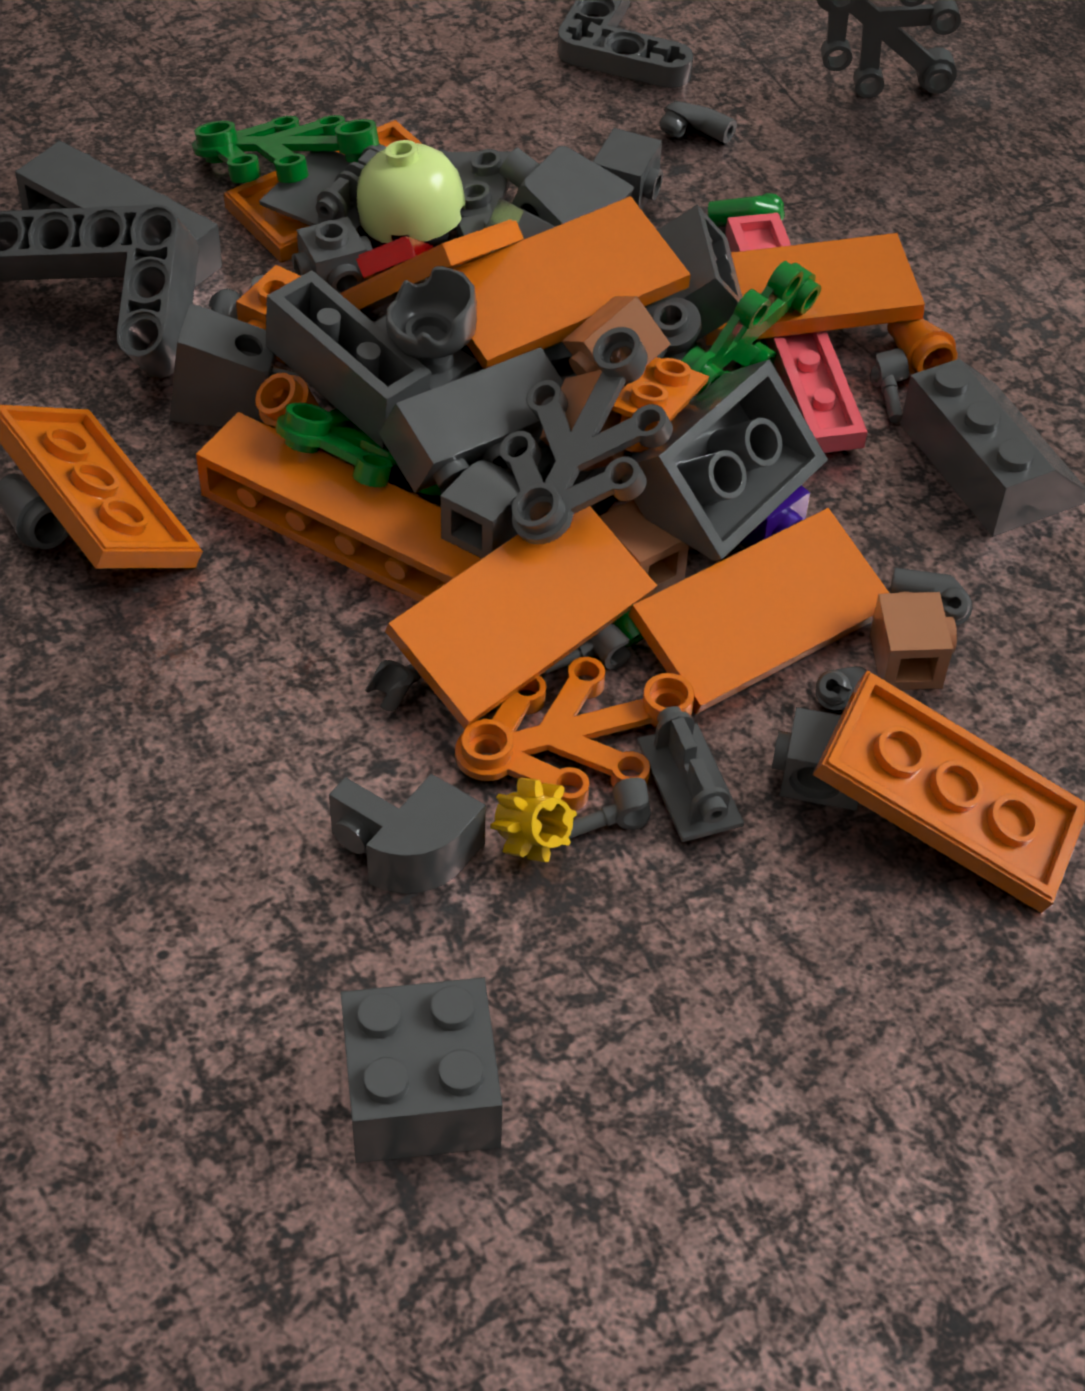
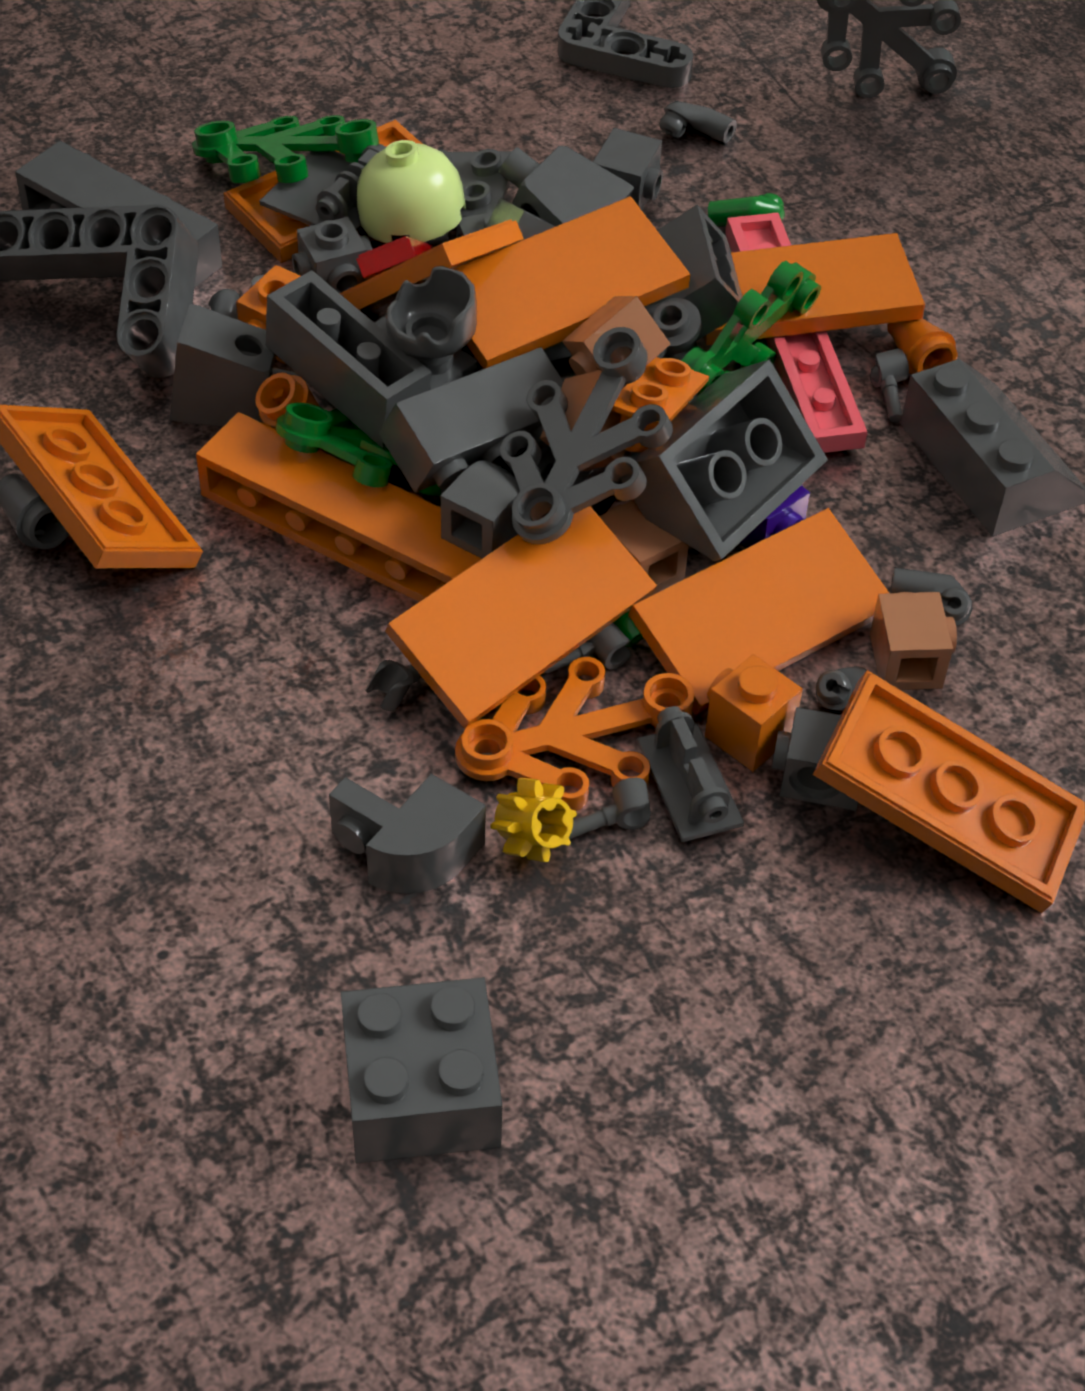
(749, 710): none -> orange brick

